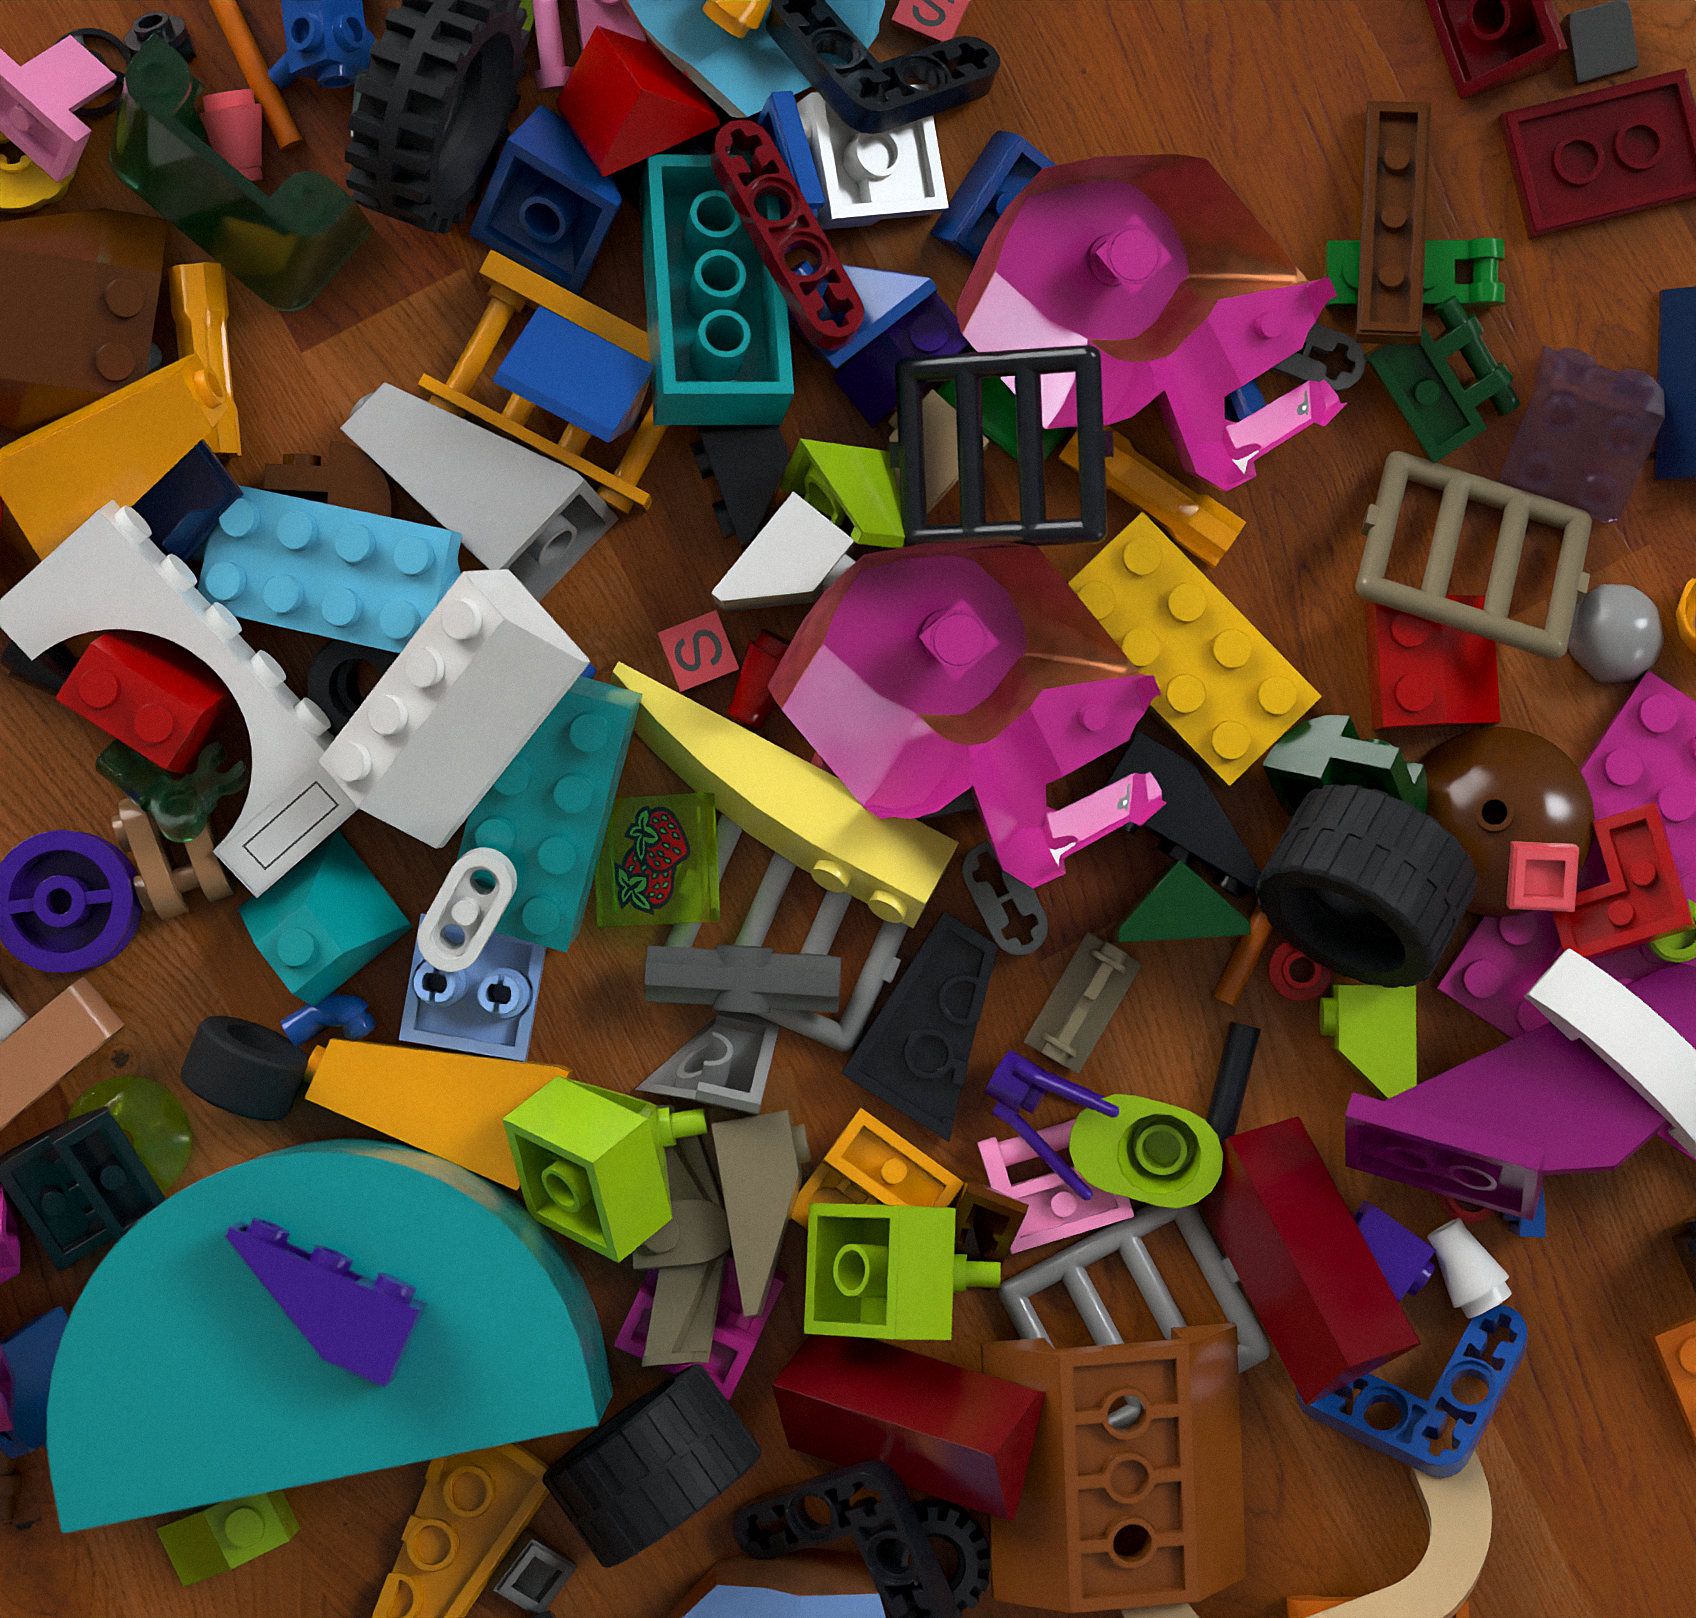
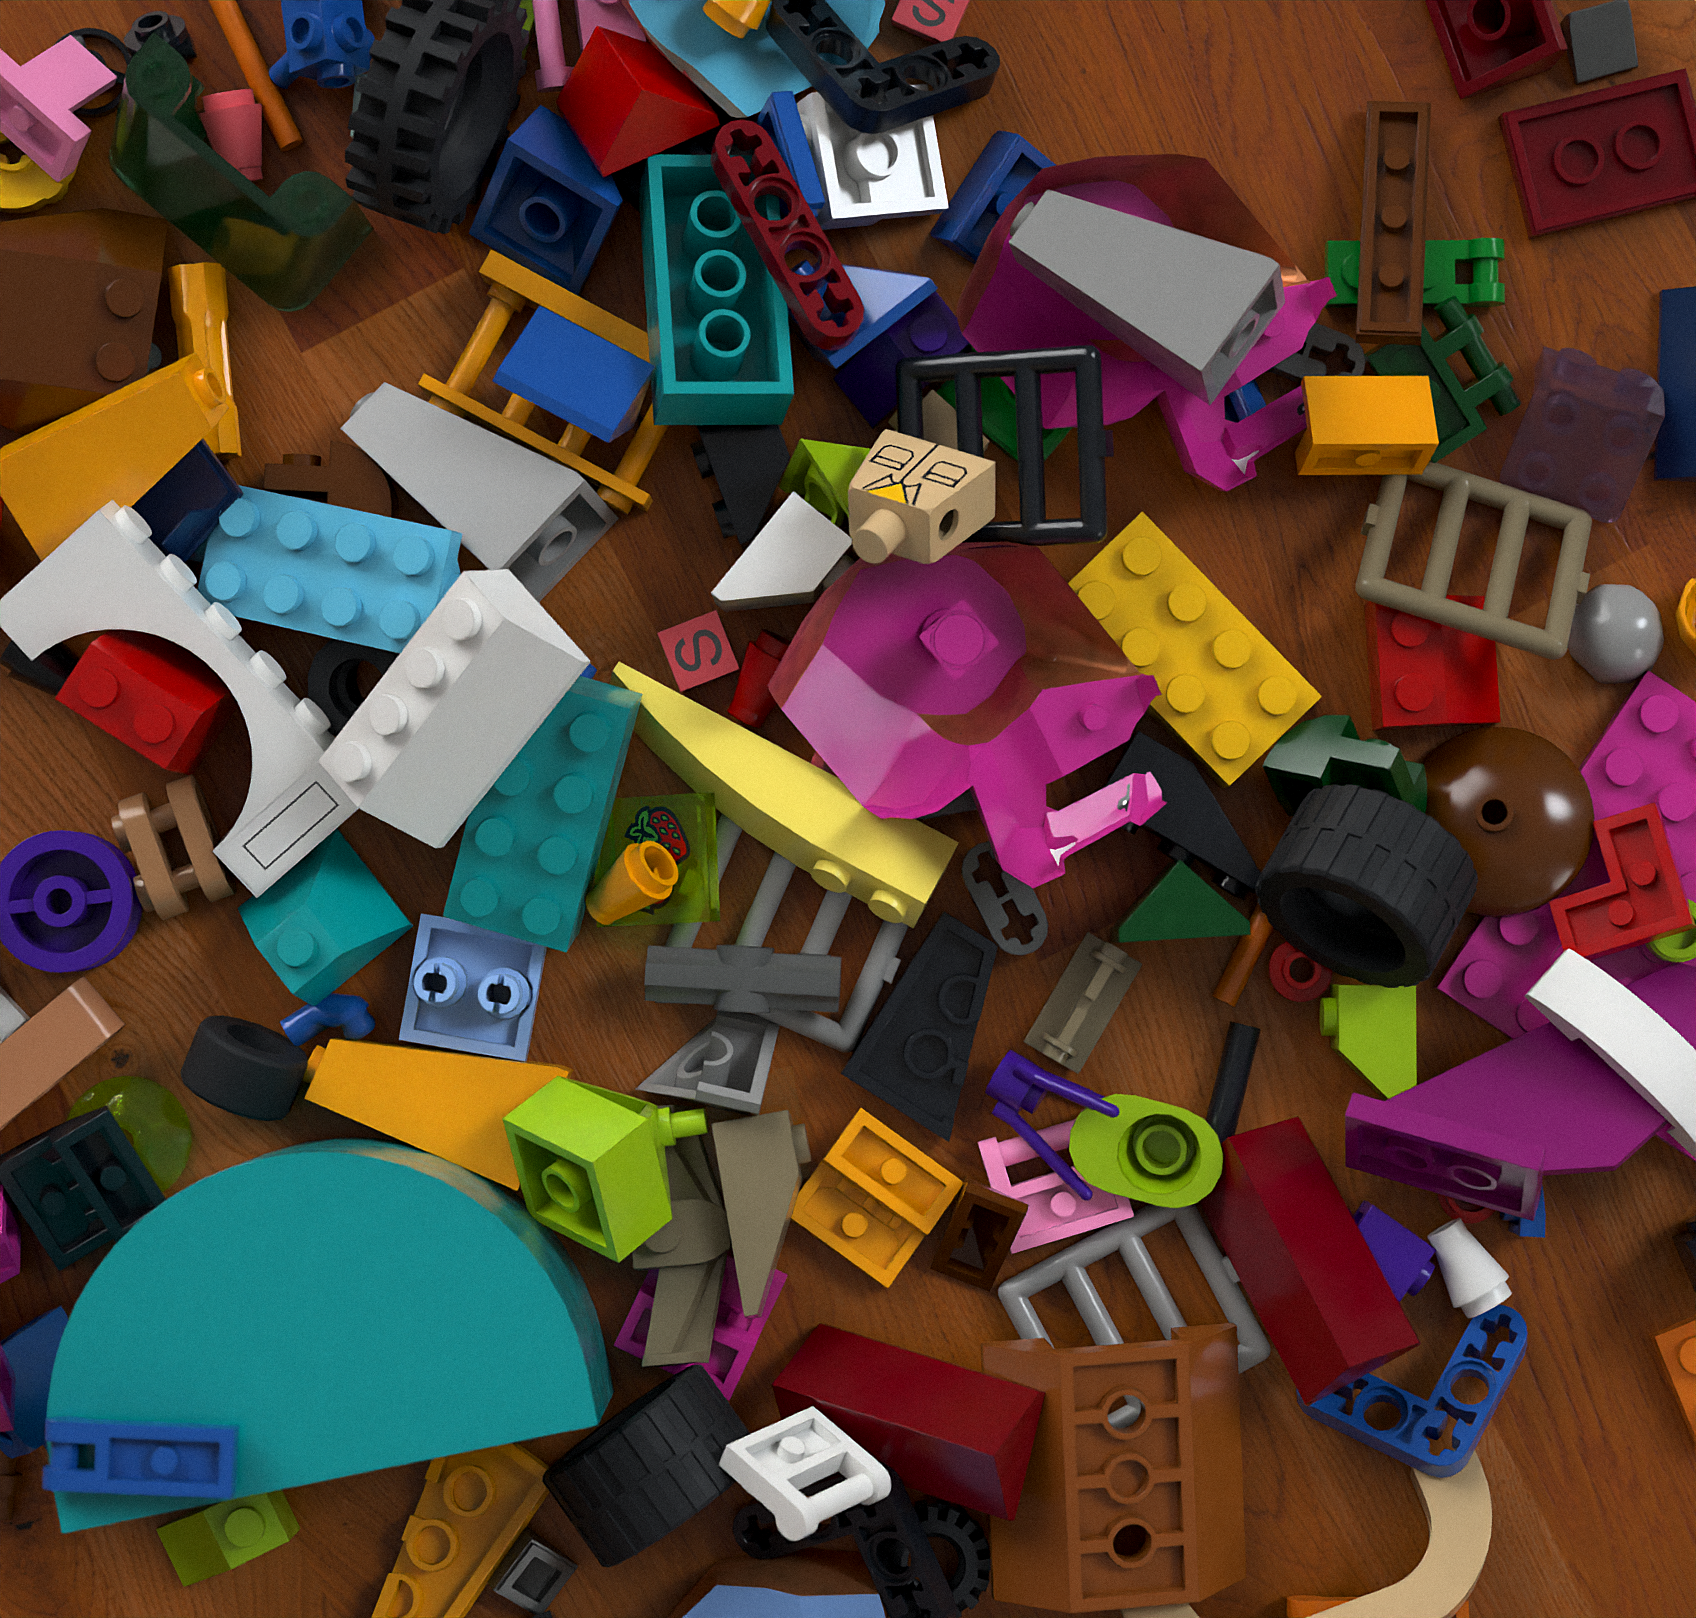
(142, 1458): none -> blue plate
(176, 806): clear green bar -> none
(341, 1313): dark purple slope -> none
(467, 906): white plate -> none
(633, 882): none -> light orange cone
(795, 1454): none -> white plate
(886, 1271): lime piece -> none
(917, 499): none -> tan torso
(1160, 290): none -> light grey slope
(1189, 516): light orange axle -> none
(1367, 425): none -> light orange panel
(1542, 876): coral tile -> none

